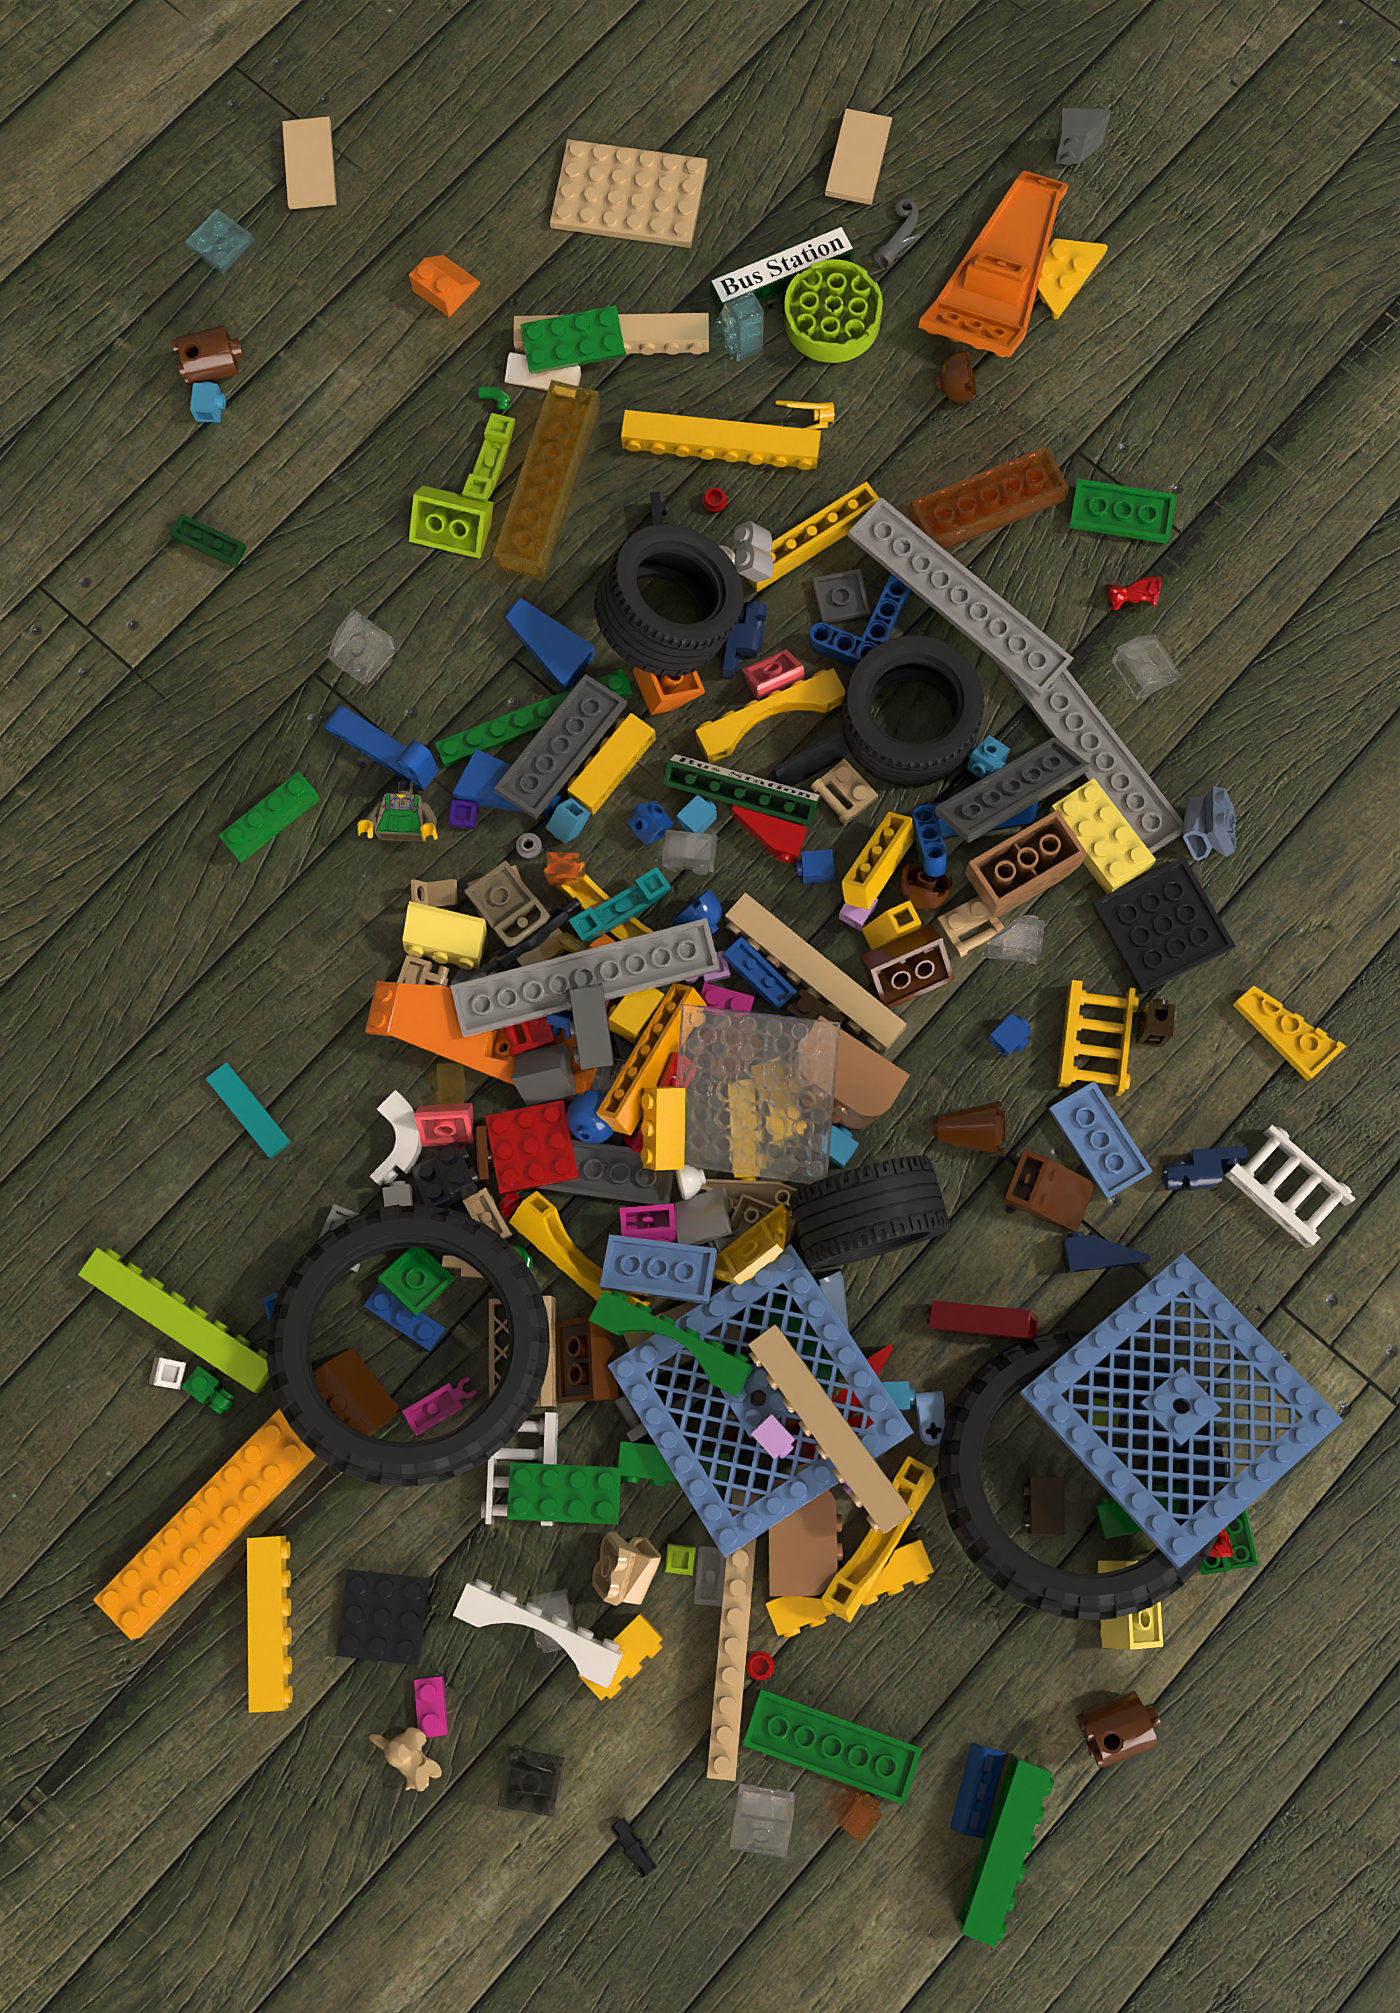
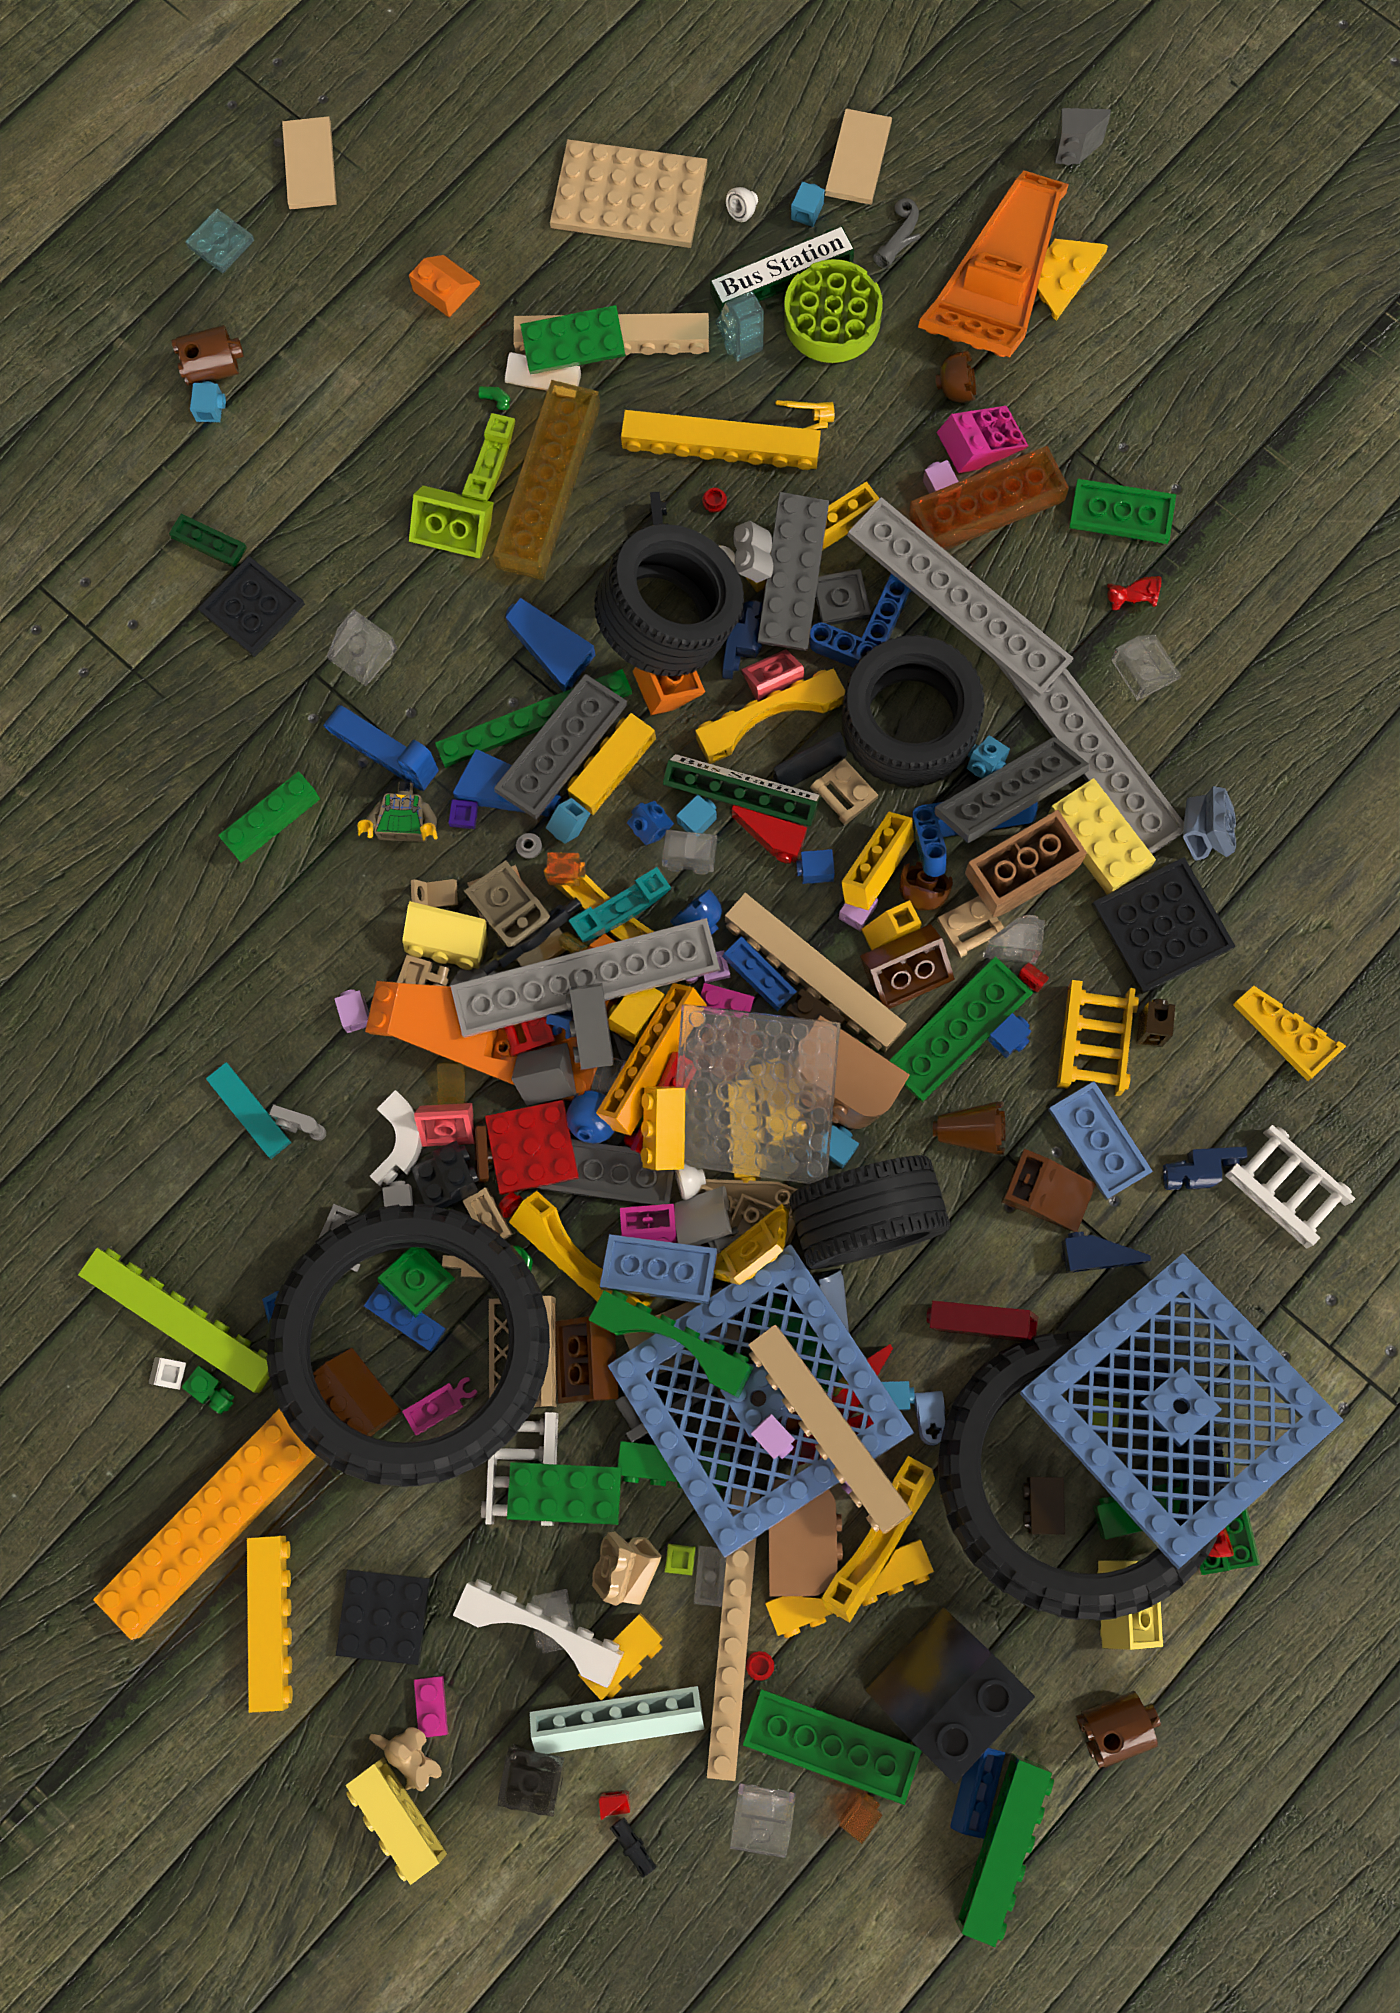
(251, 606): none -> black plate
(294, 1121): none -> light grey plate
(352, 1010): none -> lavender brick
(396, 1821): none -> light yellow brick
(614, 1803): none -> red slope
(616, 1720): none -> light aqua brick
(741, 203): none -> white brick
(796, 565): none -> dark grey plate
(807, 204): none -> dark azure brick
(939, 476): none -> lavender brick
(948, 1693): none -> black slope
(960, 1028): none -> green plate
(981, 437): none -> dark pink slope
(1032, 977): none -> red slope

